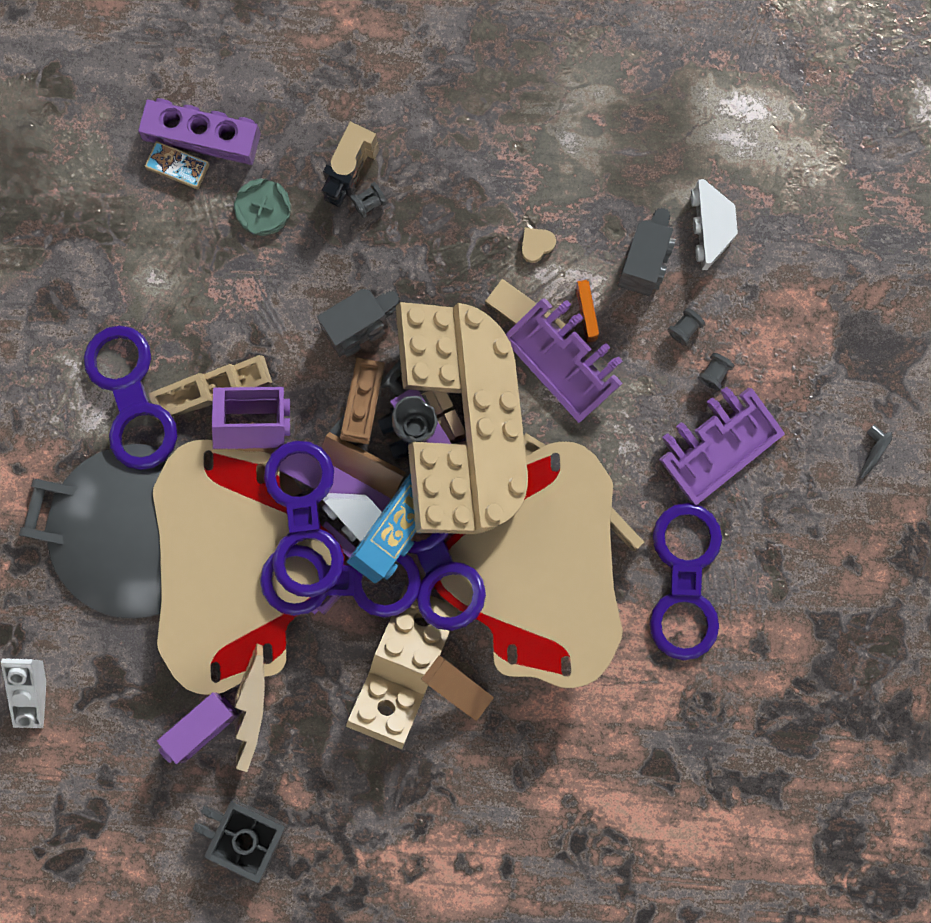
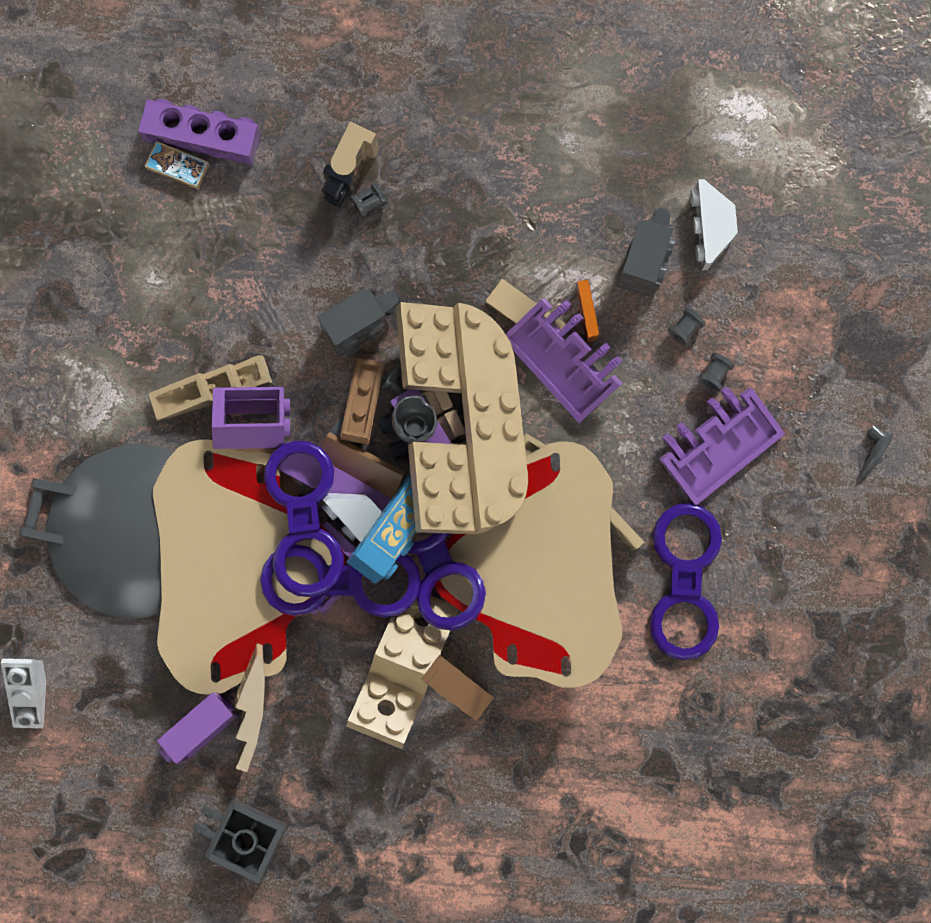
(130, 397): dark purple bar -> none
(262, 207): sand green tile -> none
(536, 243): tan tile -> none

